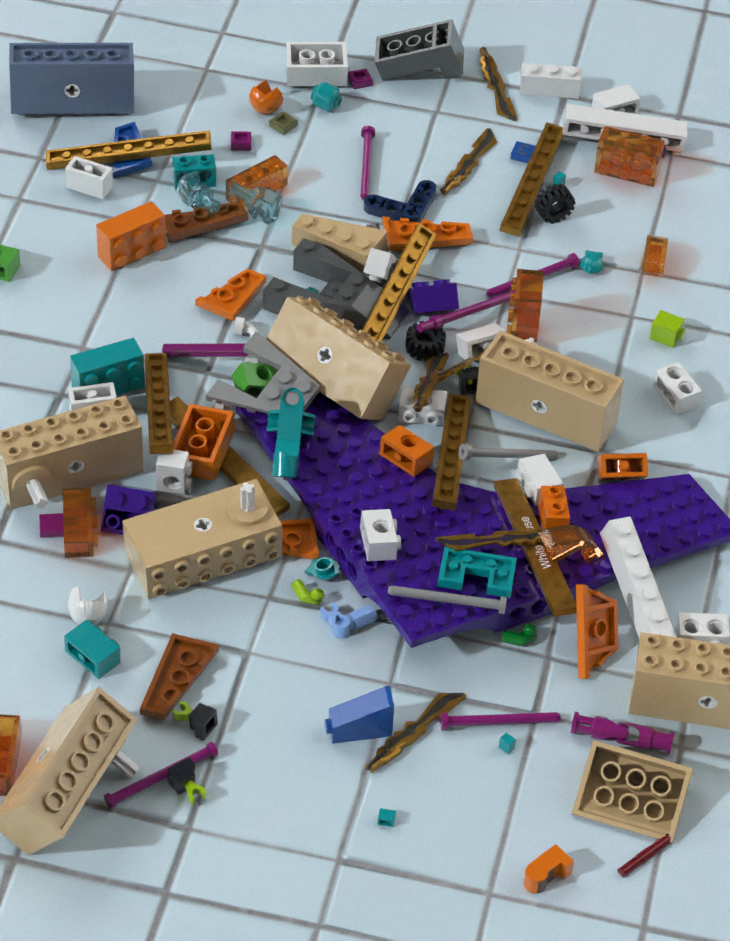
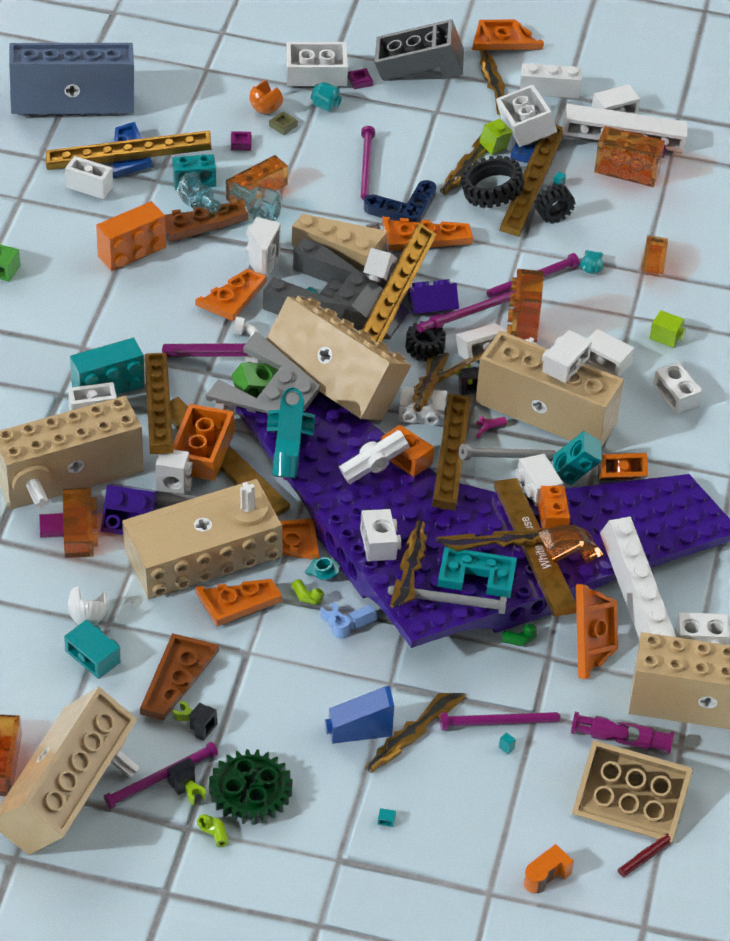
(213, 827): none -> lime arm
(234, 602): none -> orange wing
(263, 245): none -> white slope
(271, 794): none -> dark green gear
(374, 457): none -> white piece
(404, 588): none -> pearl gold sword
(489, 423): none -> dark pink bar
(495, 136): none -> lime brick
(497, 194): none -> black tyre
(504, 35): none -> orange wing
(526, 115): none -> white brick
(566, 356): none -> white brick
(577, 457): none -> teal brick
(609, 353): none -> white brick

